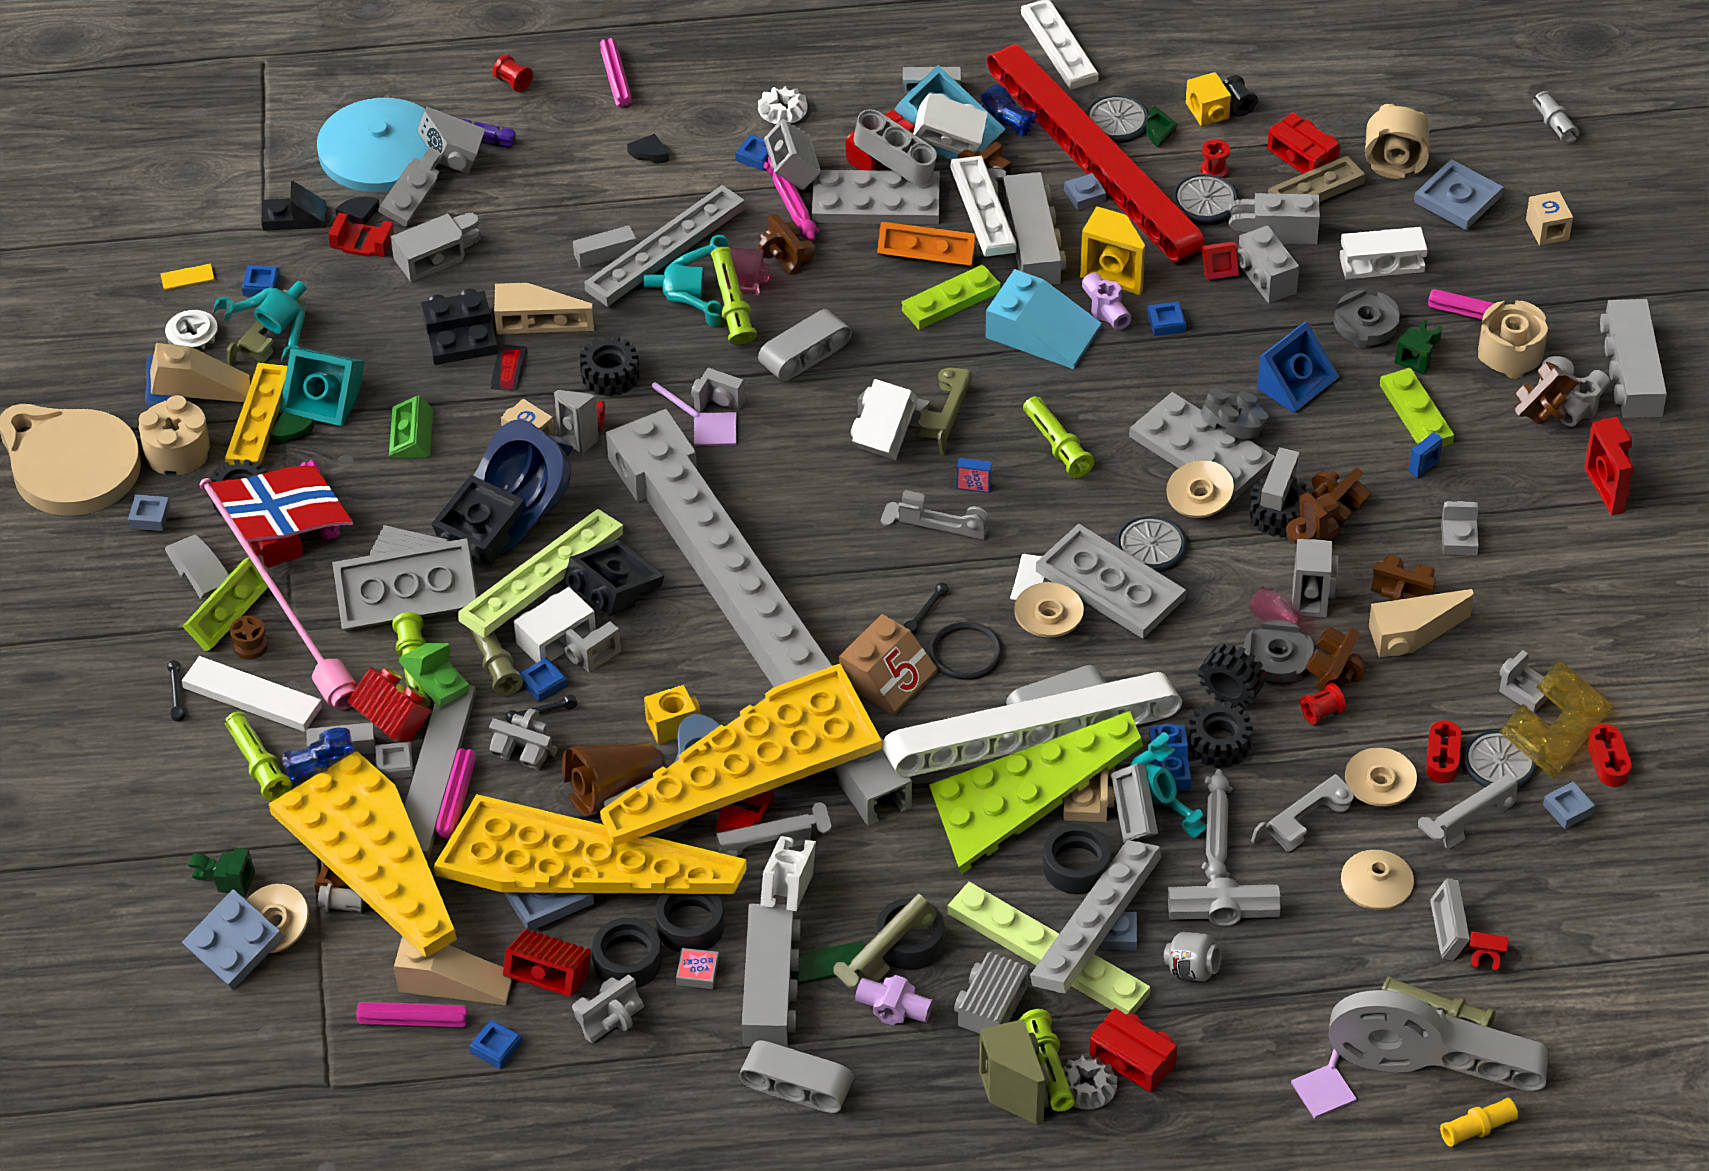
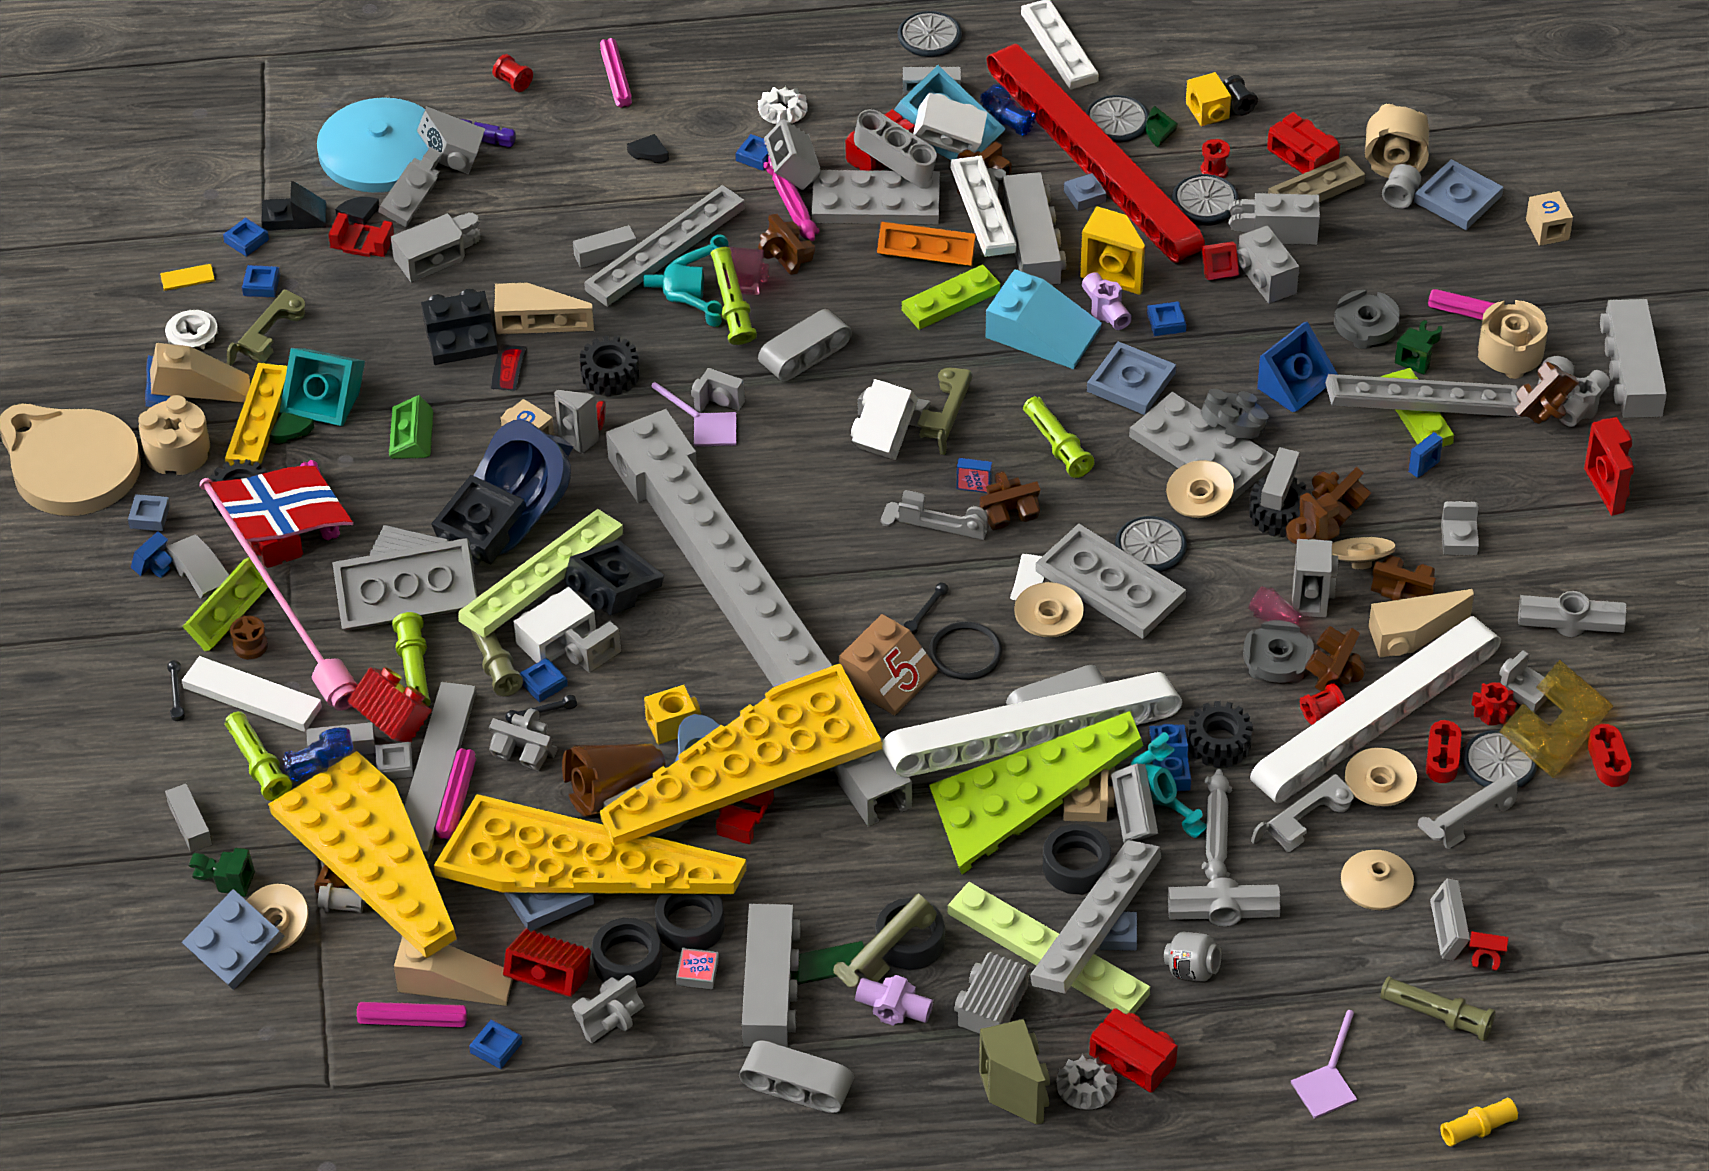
(152, 556): none -> blue tile
(188, 817): none -> light grey piece
(245, 237): none -> blue tile
(274, 313): teal piece -> none
(434, 673): bright green slope -> none
(787, 873): white piece -> none
(796, 827): light grey piece -> none
(929, 33): none -> light grey wheel
(1010, 495): none -> reddish brown hips
(1058, 1090): lime pin -> none
(1131, 378): none -> sand blue plate
(1232, 675): black tyre -> none
(1362, 550): none -> tan dish
(1374, 709): none -> white beam
(1377, 1035): light grey beam -> none
(1383, 253): white piece -> none
(1401, 186): none -> light grey wheel
(1422, 395): none -> light grey tile
(1493, 703): none -> red gear
(1556, 117): light grey pin -> none
(1568, 805): sand blue plate -> none
(1572, 613): none -> light grey piece

